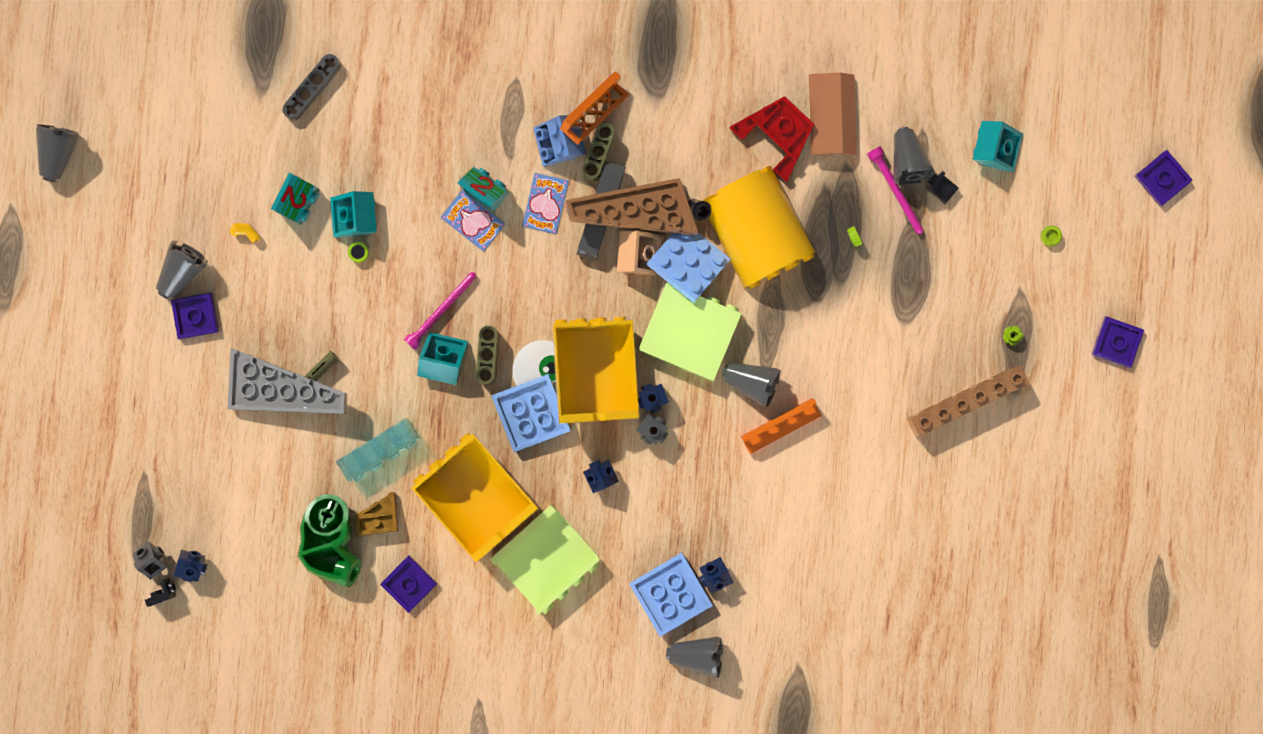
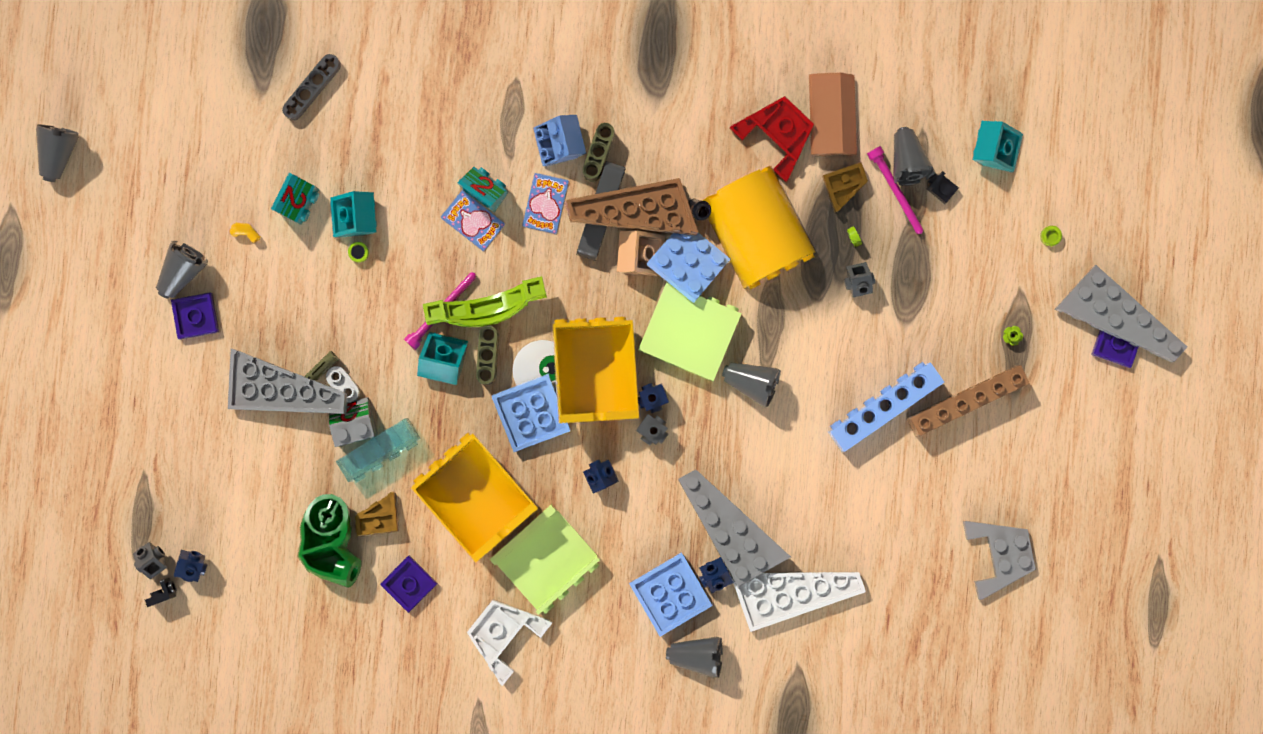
(343, 383): none -> white plate
(354, 425): none -> light grey slope
(485, 310): none -> lime piece
(497, 628): none -> white wing
(591, 102): orange fence -> none
(738, 540): none -> light grey wing
(781, 426): orange fence -> none
(785, 595): none -> white wing
(844, 184): none -> pearl gold wing
(859, 279): none -> dark grey brick
(930, 381): none -> light blue brick
(1009, 553): none -> light grey wing
(1112, 310): none -> light grey wing
(1163, 178): dark purple tile -> none

